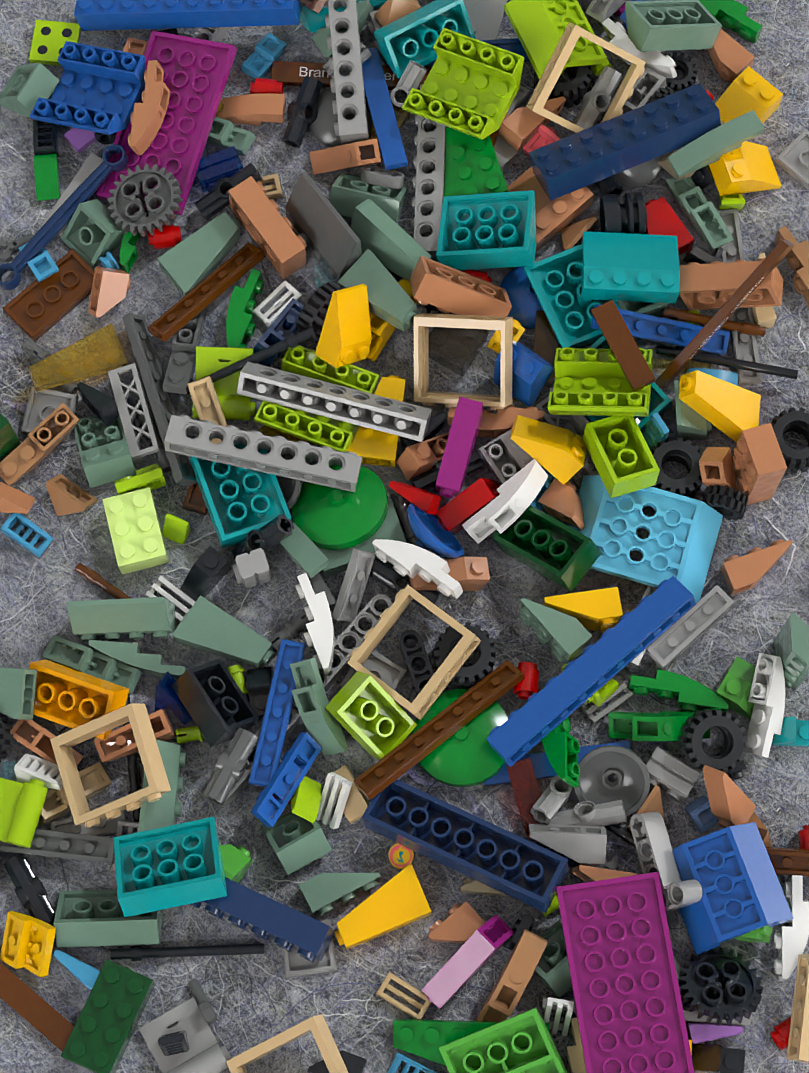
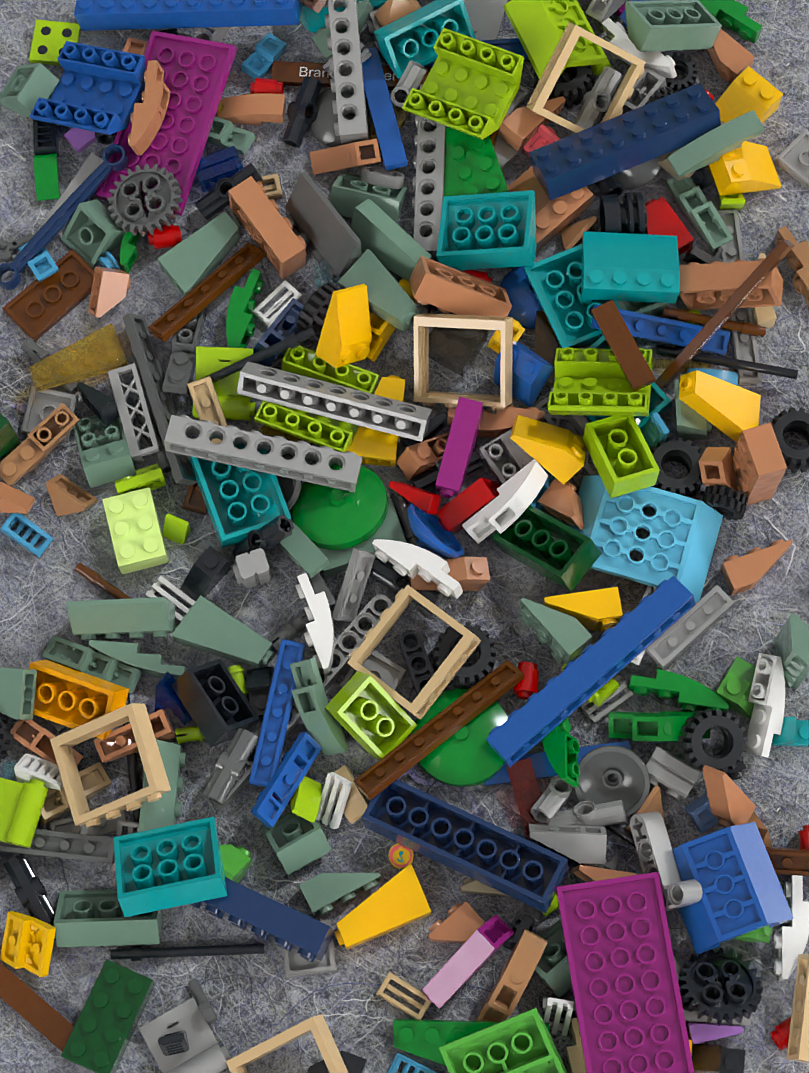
(81, 970): dark azure slope -> none

